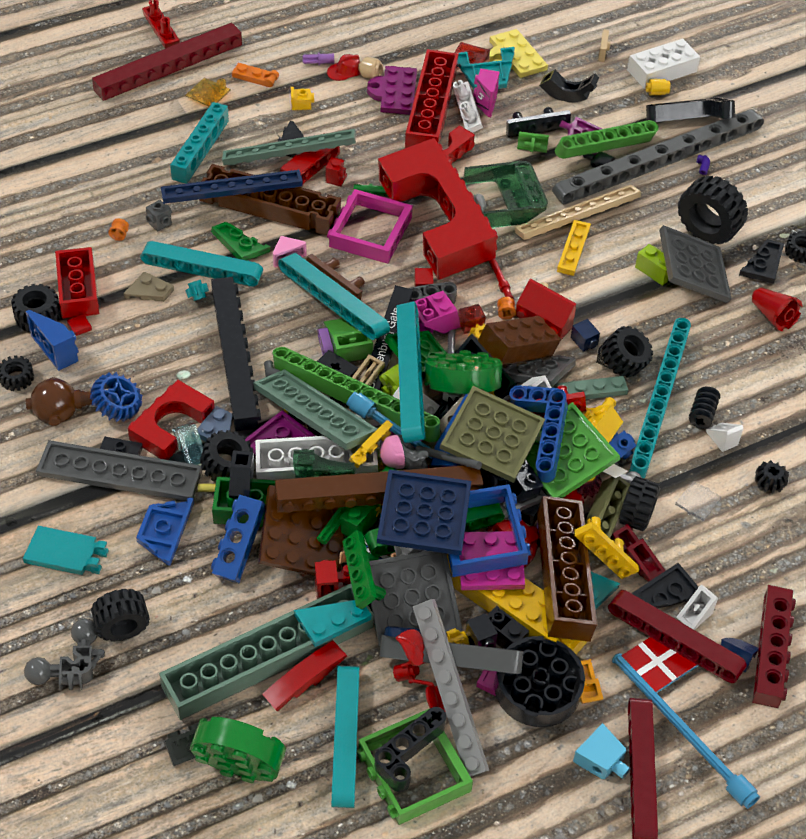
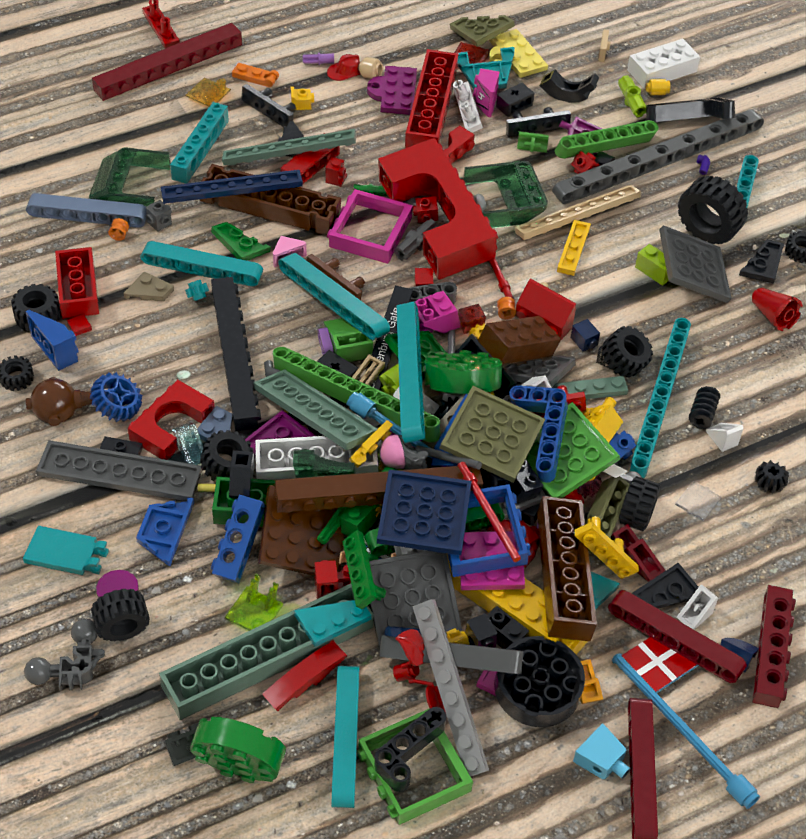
(85, 210): none -> sand blue beam
(115, 169): none -> clear green windscreen
(116, 580): none -> magenta tile
(254, 608): none -> clear neon green plate
(262, 102): none -> black plate
(413, 240): none -> dark grey piece
(426, 209): none -> red brick
(481, 29): none -> olive plate
(489, 511): none -> red bar
(515, 99): none -> black brick
(584, 162): none -> red brick
(632, 96): none -> lime piece
(747, 176): none -> teal beam

